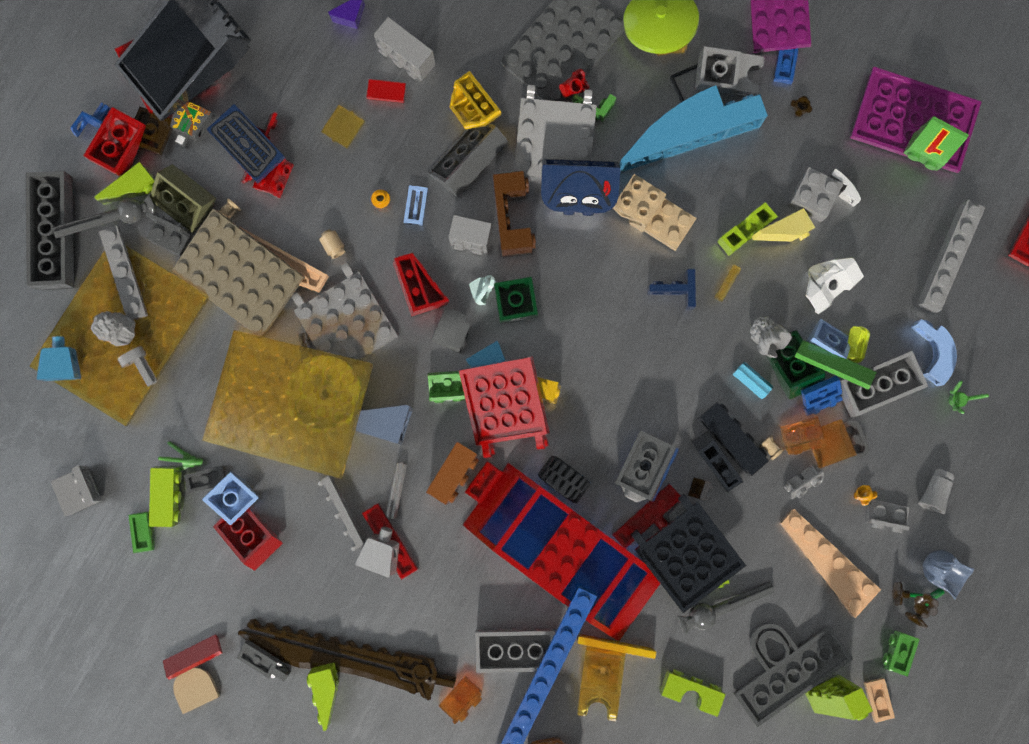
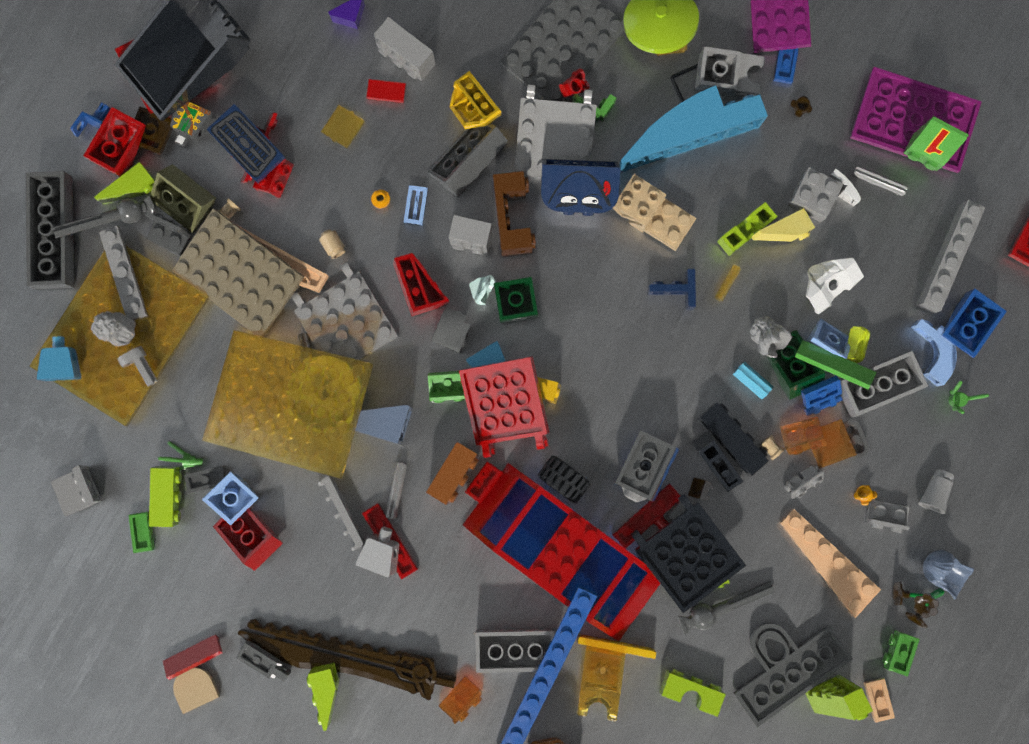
(880, 180): none -> light grey axle
(973, 322): none -> blue slope

